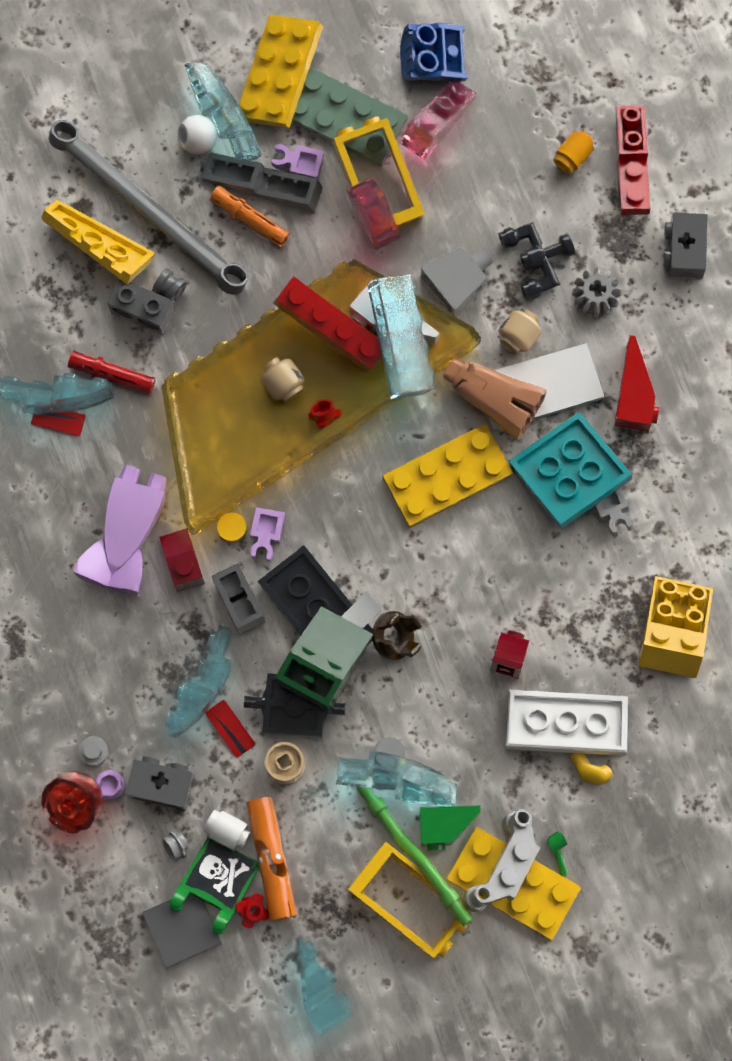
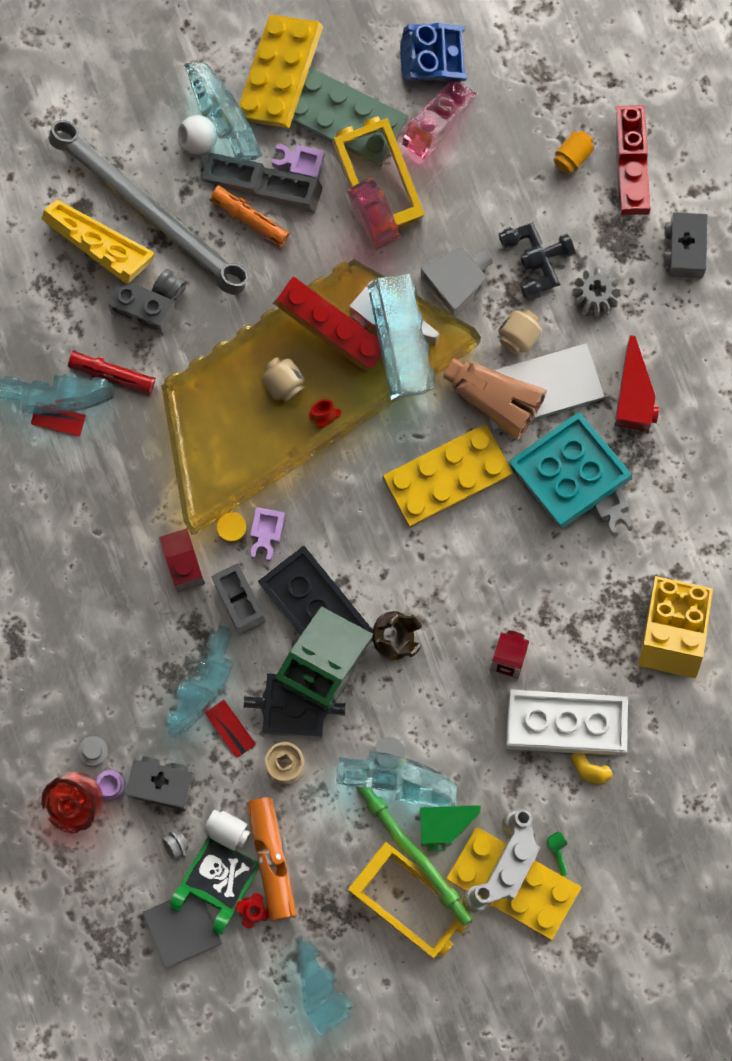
(129, 518): lavender hips -> none
(362, 610): white sticker -> none

